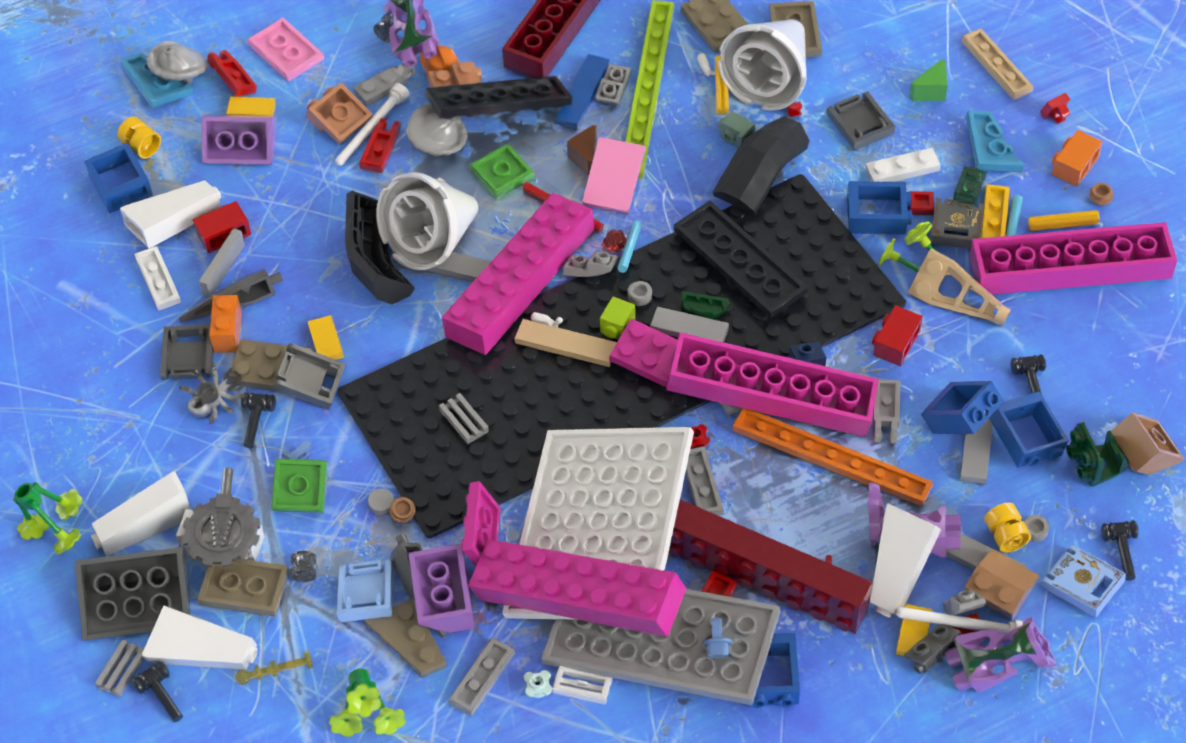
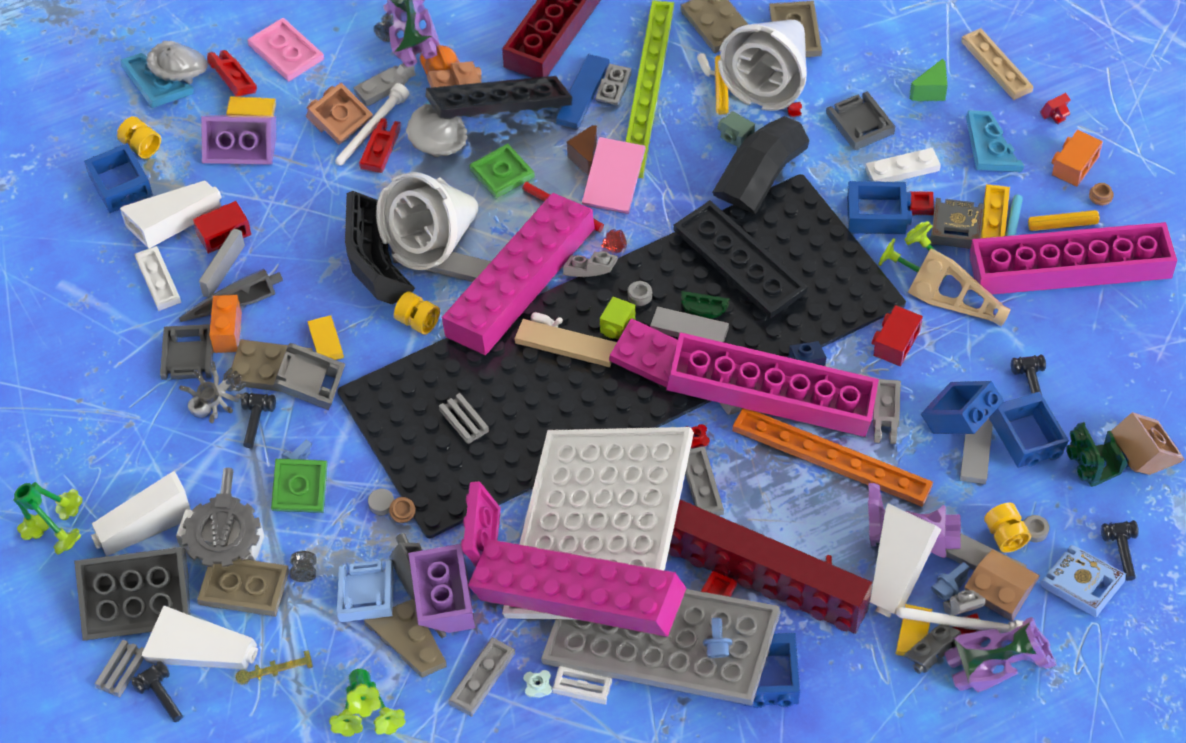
(417, 313): none -> yellow wheel
(629, 246): medium azure bar -> none
(948, 584): none -> medium blue piece
(970, 185): clear green plate -> none

